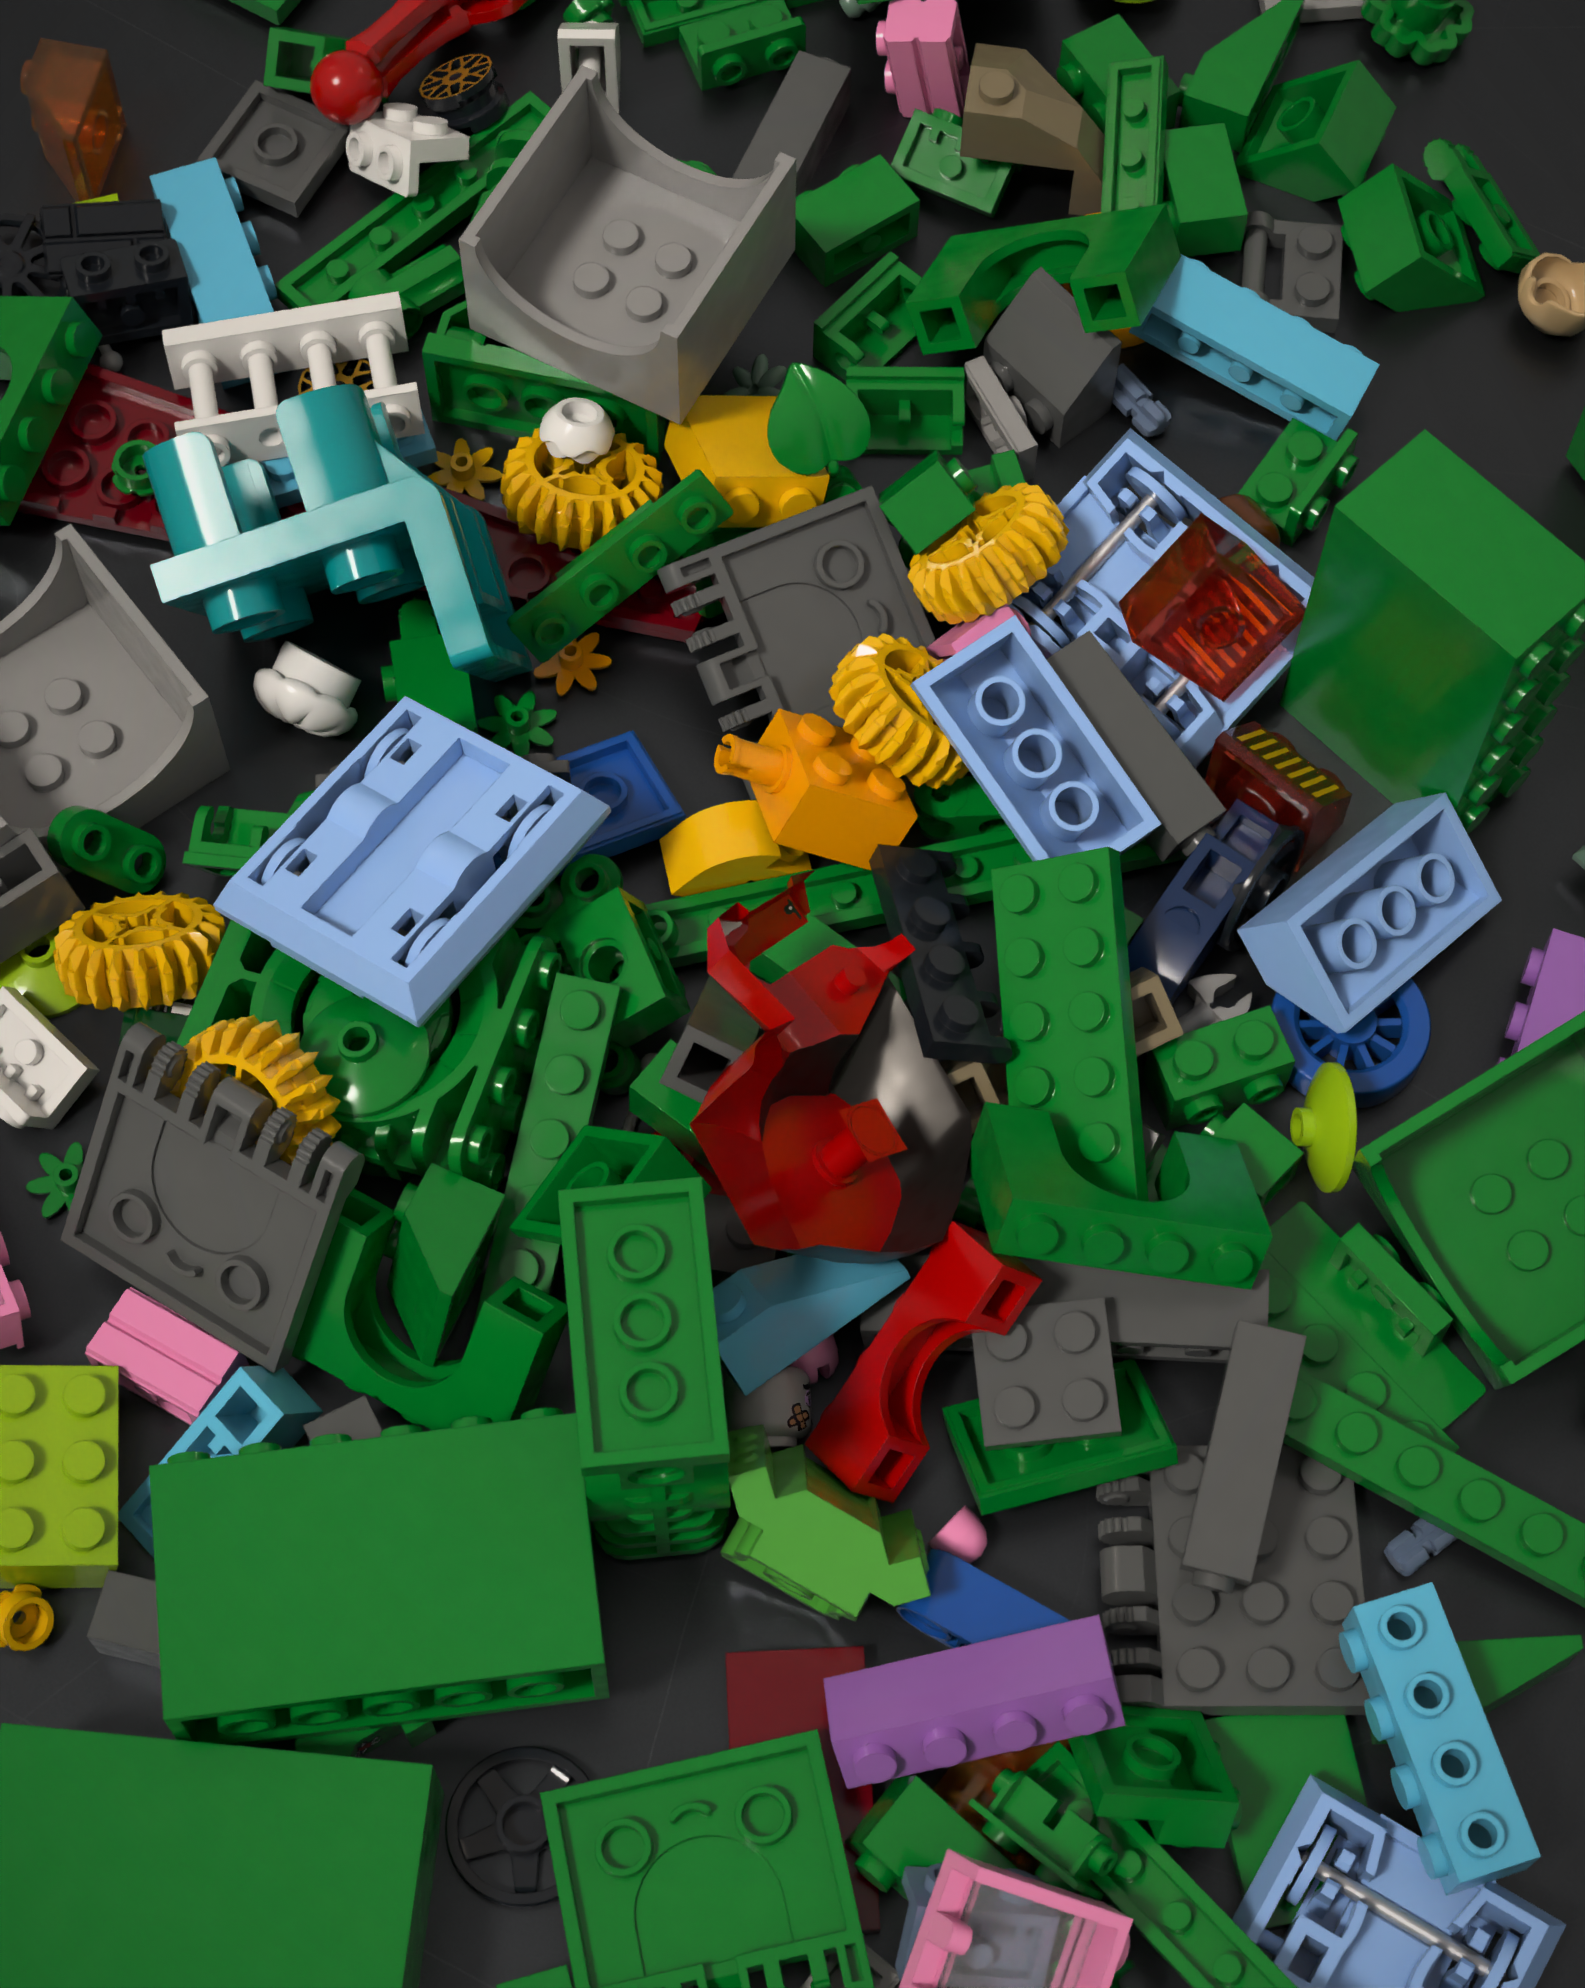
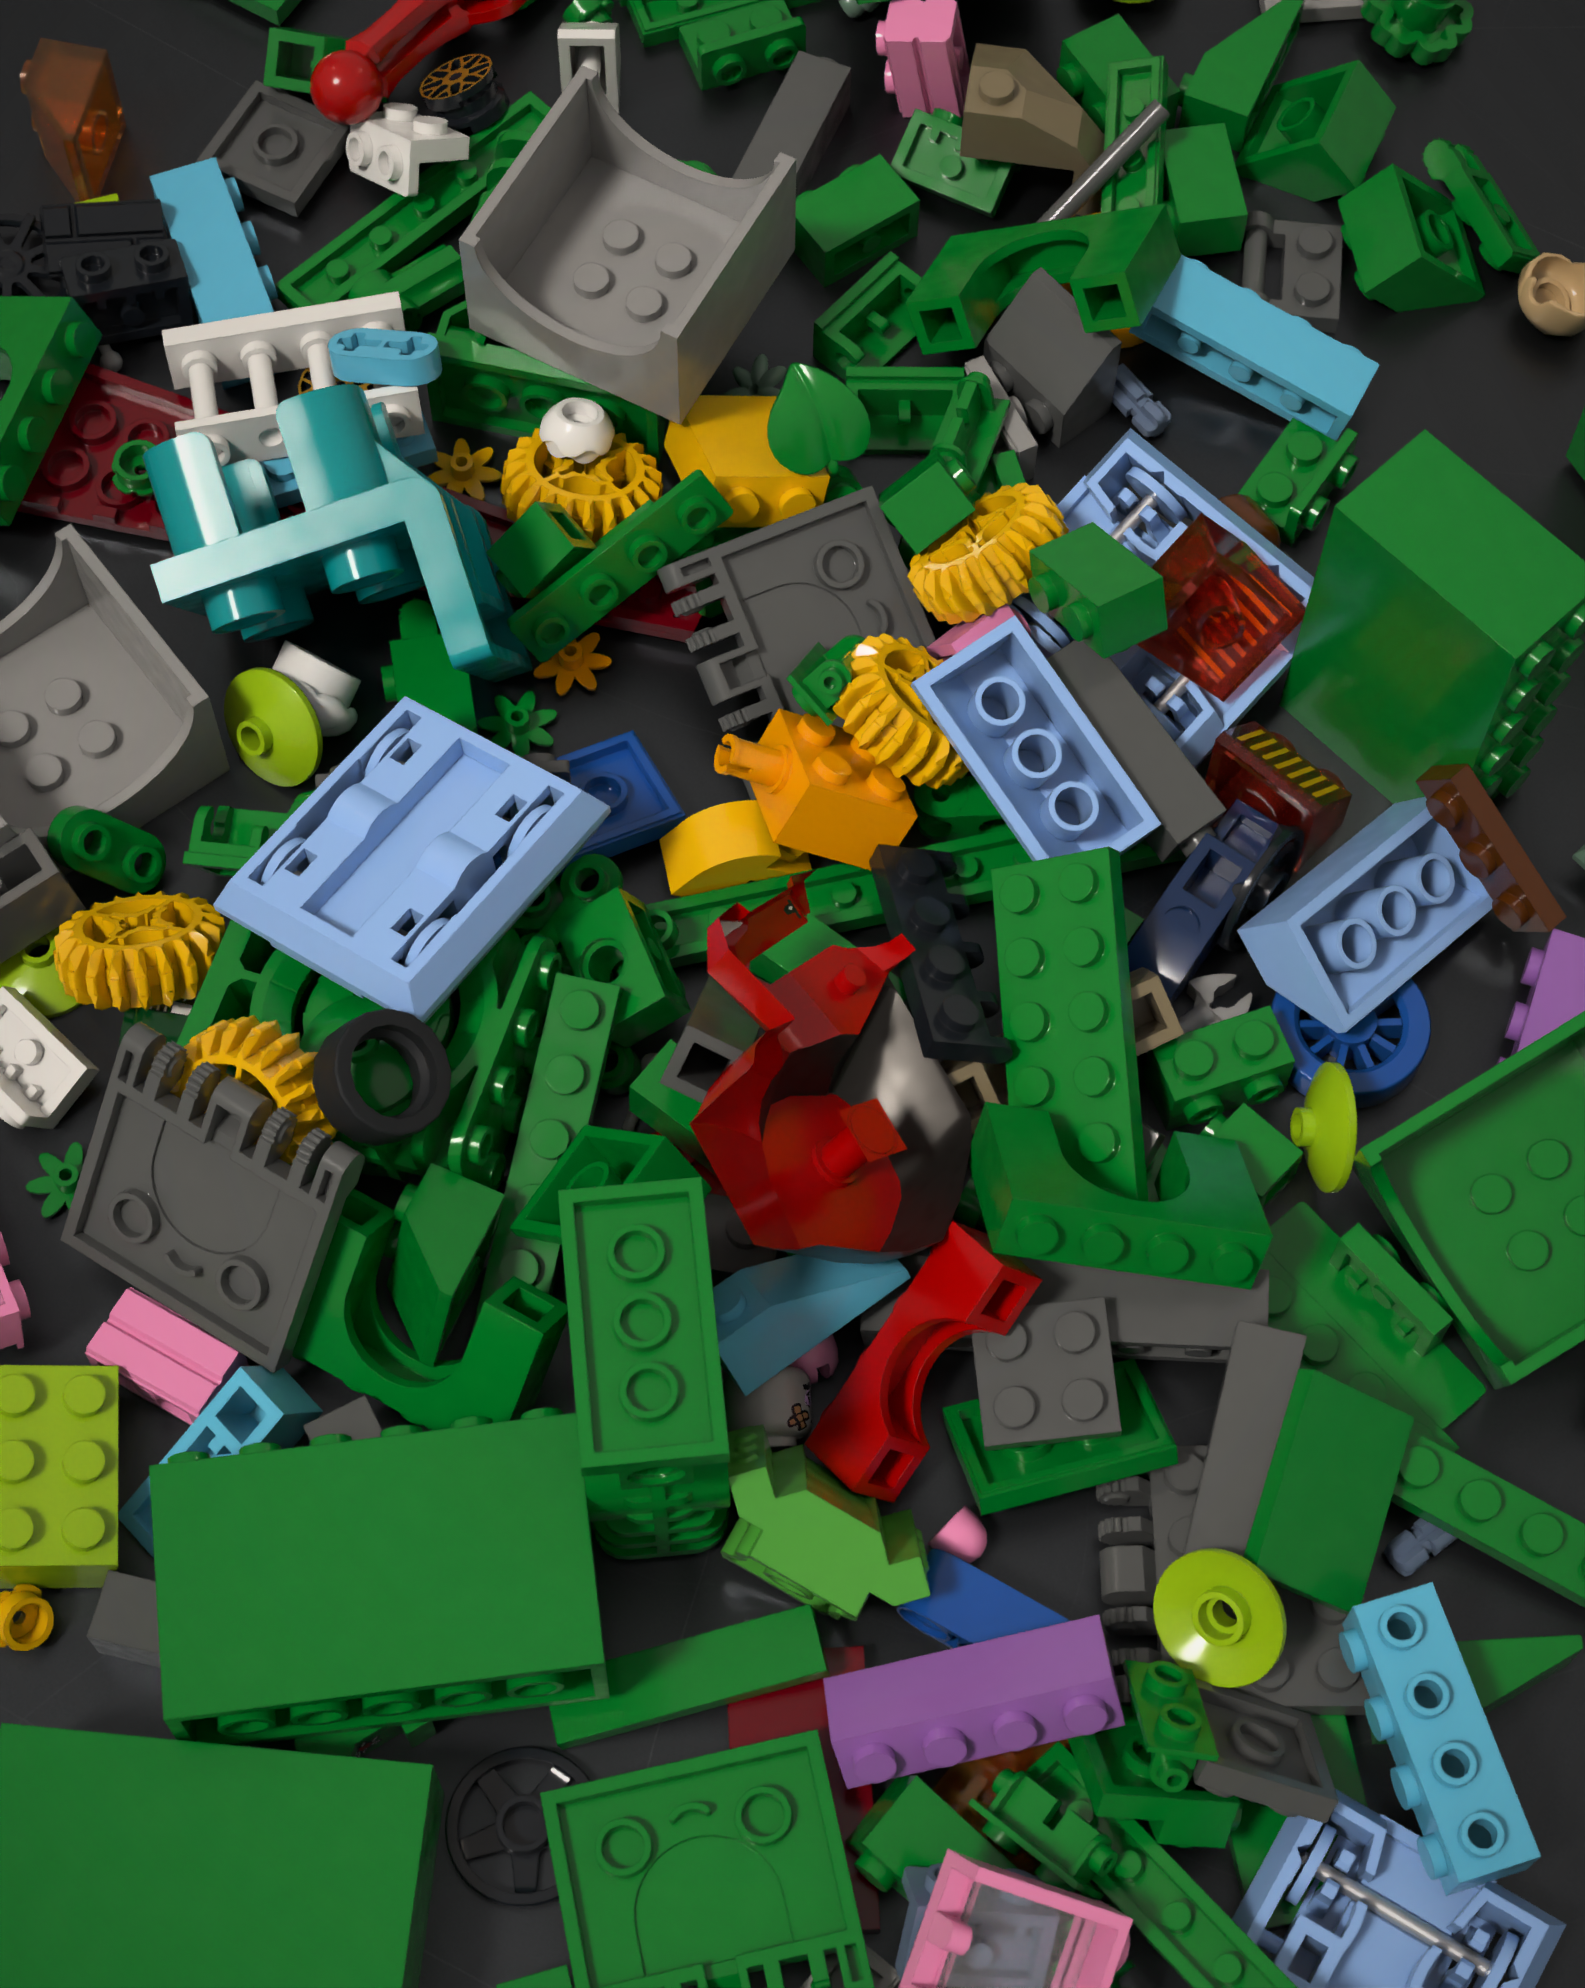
(273, 726): none -> lime dish
(385, 357): none -> medium azure beam
(420, 1051): none -> black tyre
(538, 549): none -> green brick
(698, 1675): none -> green tile
(823, 676): none -> green hinge
(971, 425): none -> green hinge
(1098, 590): none -> green brick
(1108, 163): none -> dark grey bar
(1170, 1721): none -> green hinge
(1201, 1633): none -> lime dish
(1265, 1755): none -> dark grey plate
(1328, 1491): none -> green tile
(1489, 848): none -> reddish brown plate

